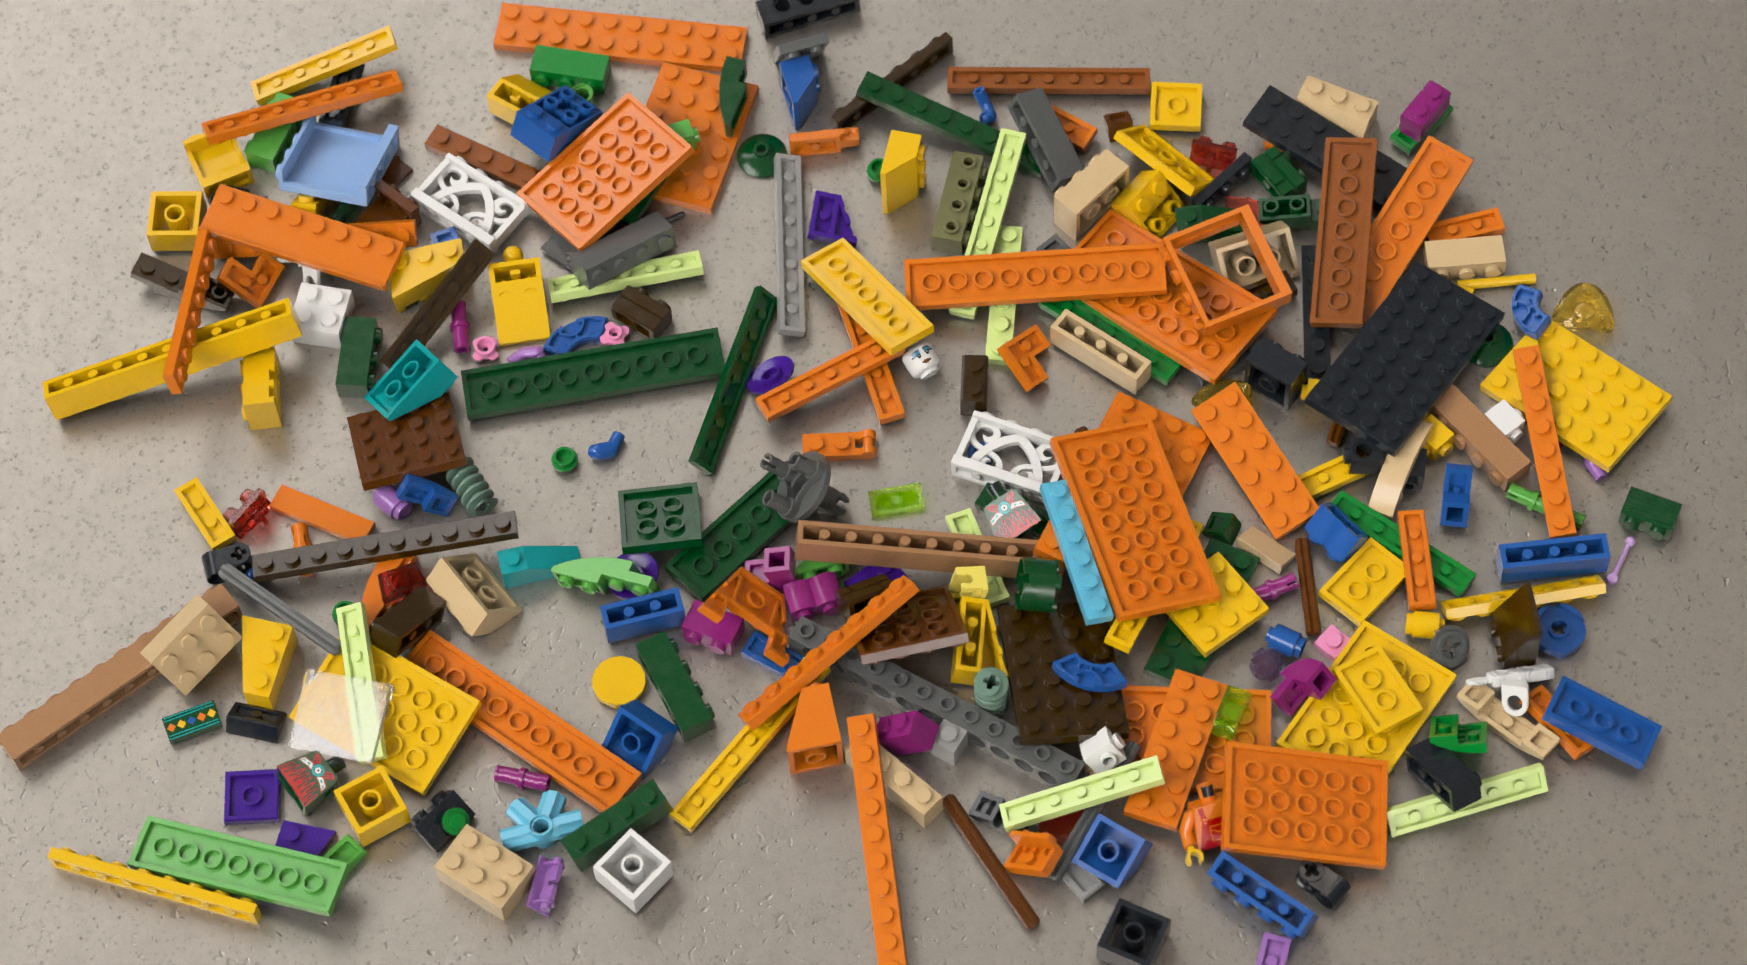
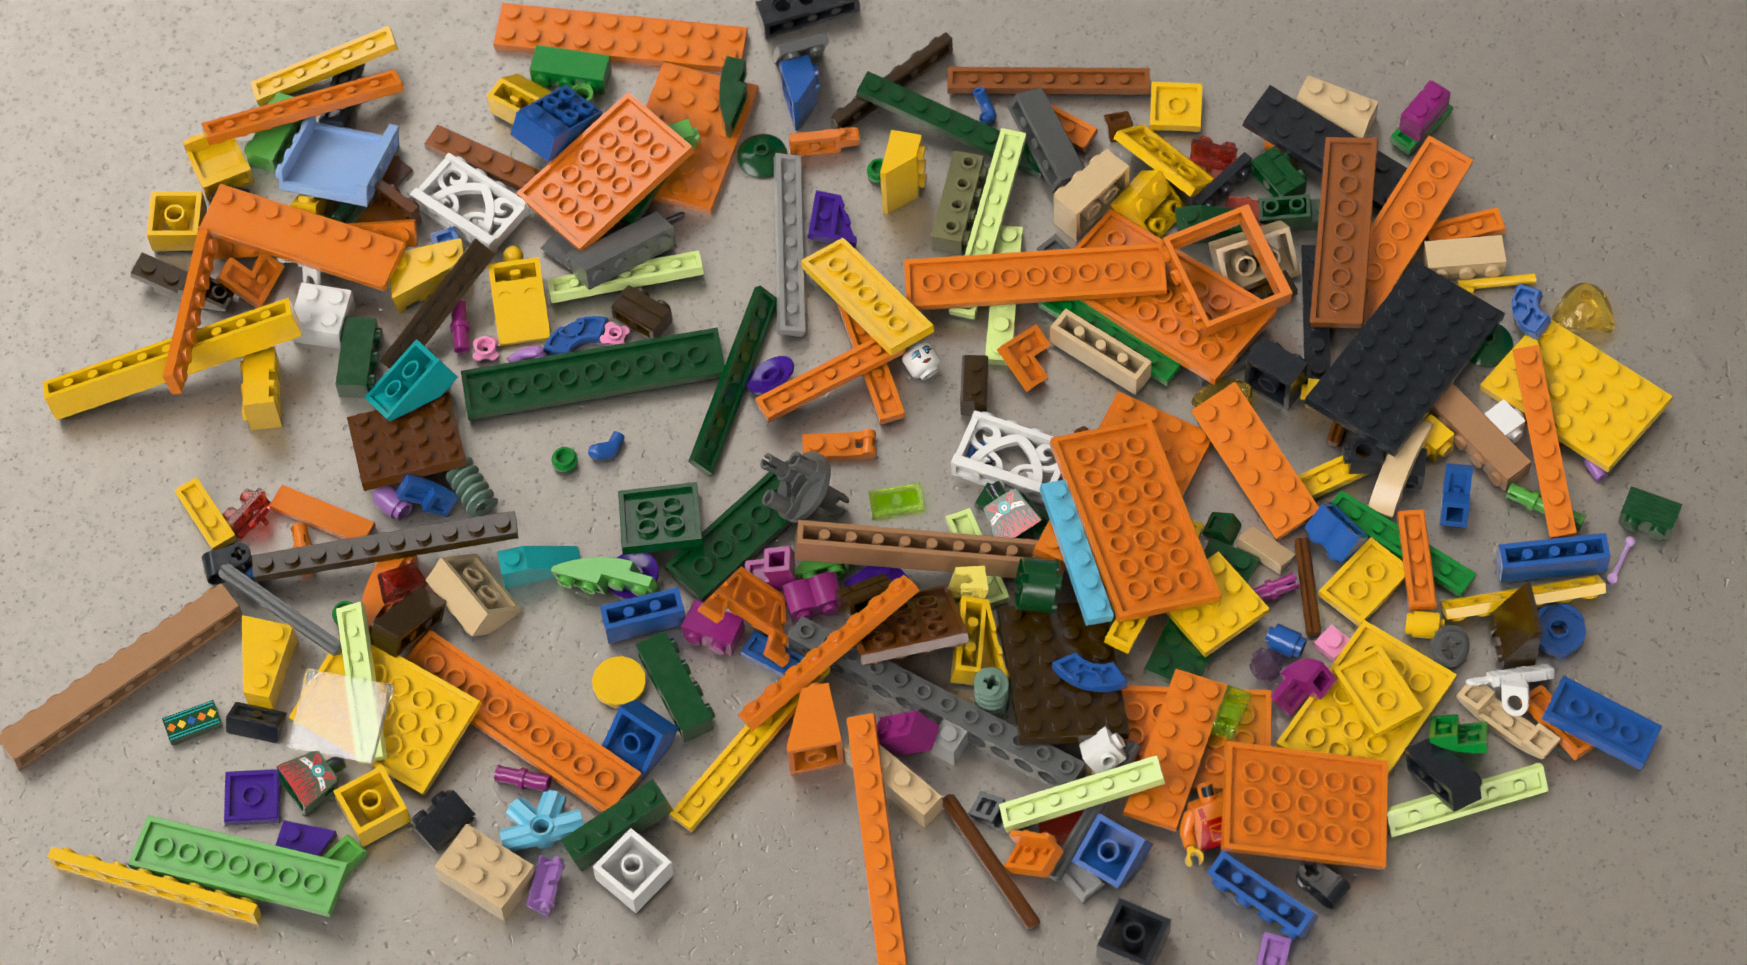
(191, 644): tan brick -> none
(455, 820): green plate -> none

